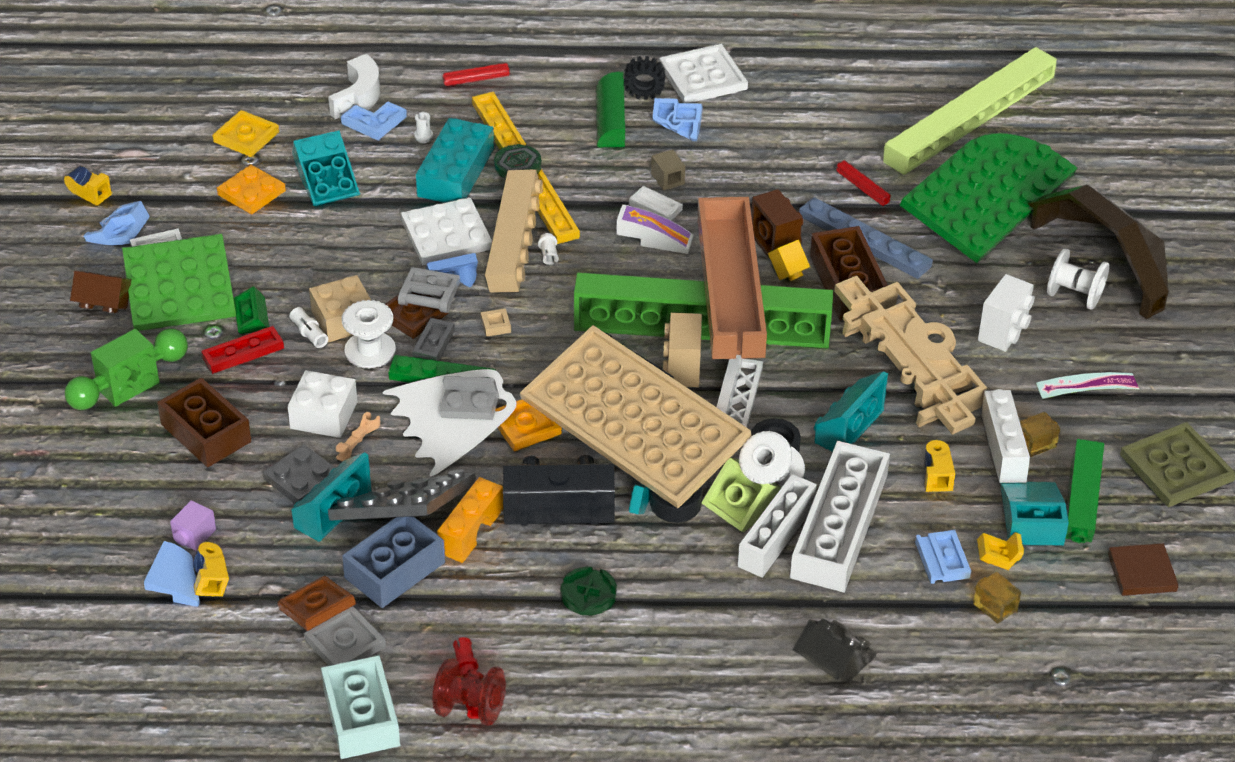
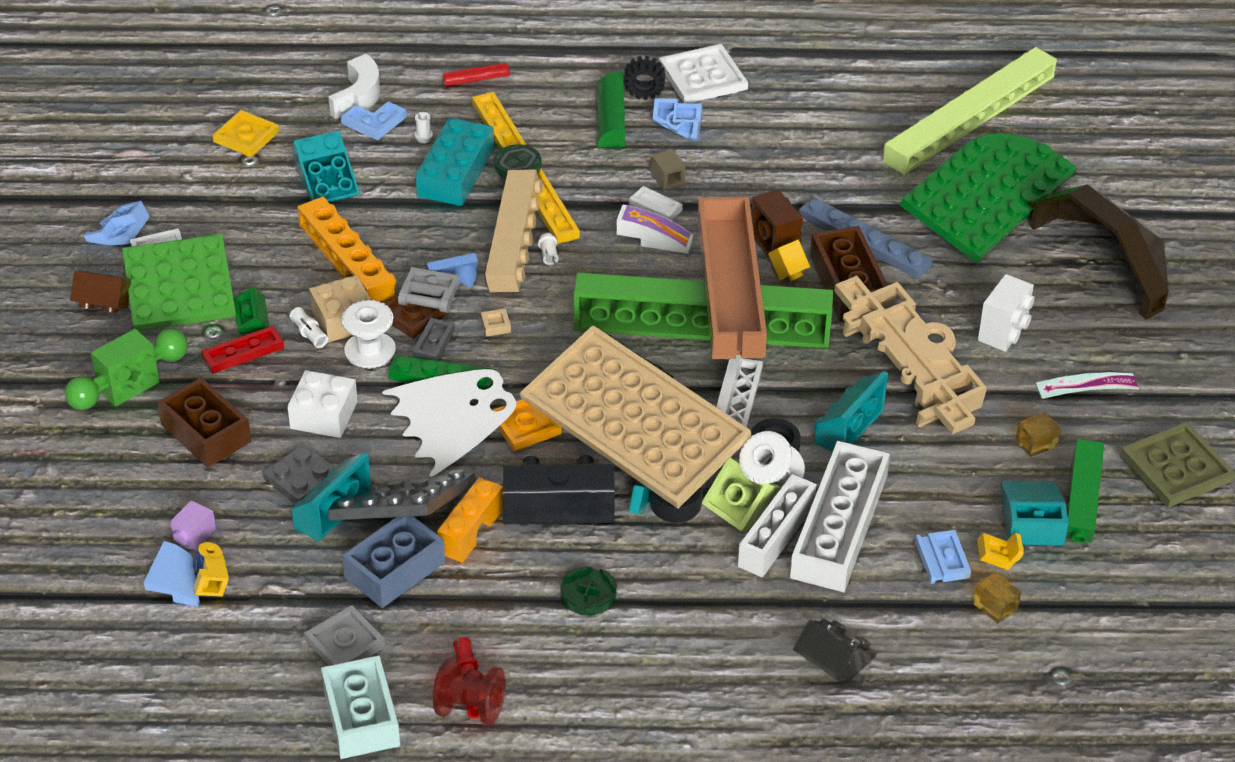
(87, 184): yellow leg -> none
(251, 189): light orange plate -> none
(316, 602): dark orange tile -> none
(345, 249): none -> light orange brick
(366, 426): light nougat piece -> none
(446, 230): white plate -> none
(469, 397): light grey bracket -> none
(683, 348): tan brick -> none
(863, 183): red axle -> none
(939, 467): yellow leg -> none
(1005, 436): white brick -> none
(1077, 278): white hose -> none
(1143, 569): reddish brown tile -> none

